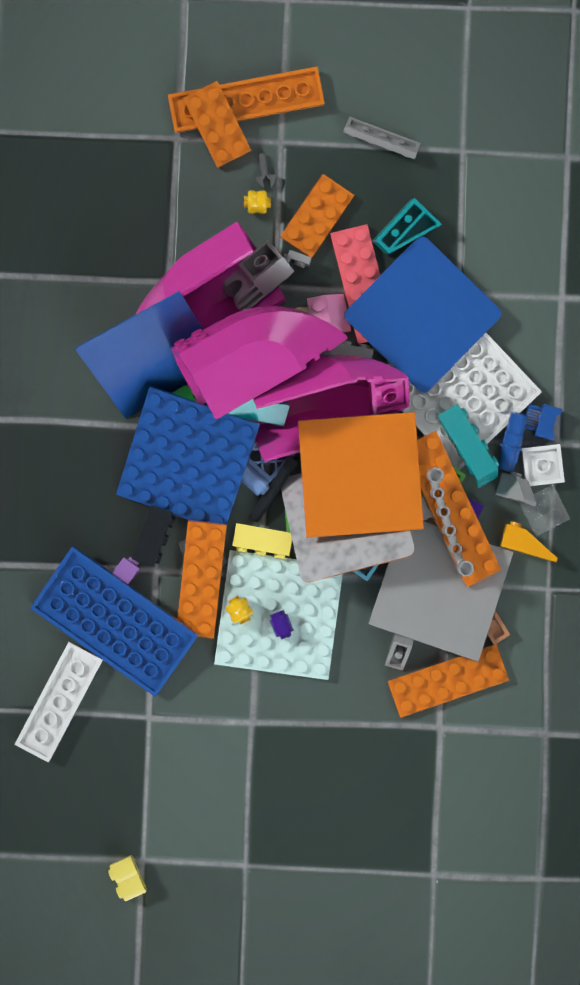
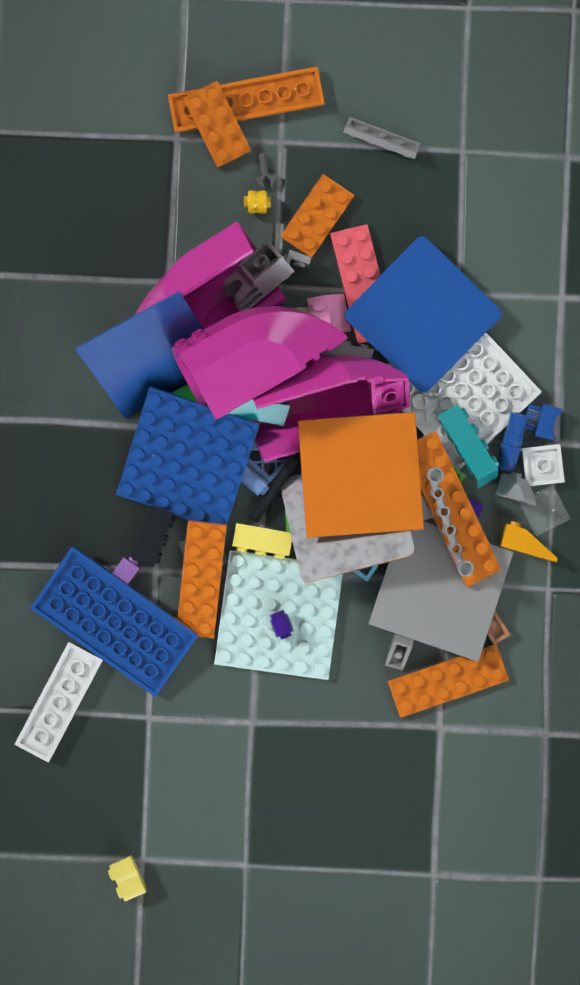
(239, 610): yellow piece -> none
(406, 226): teal wedge -> none

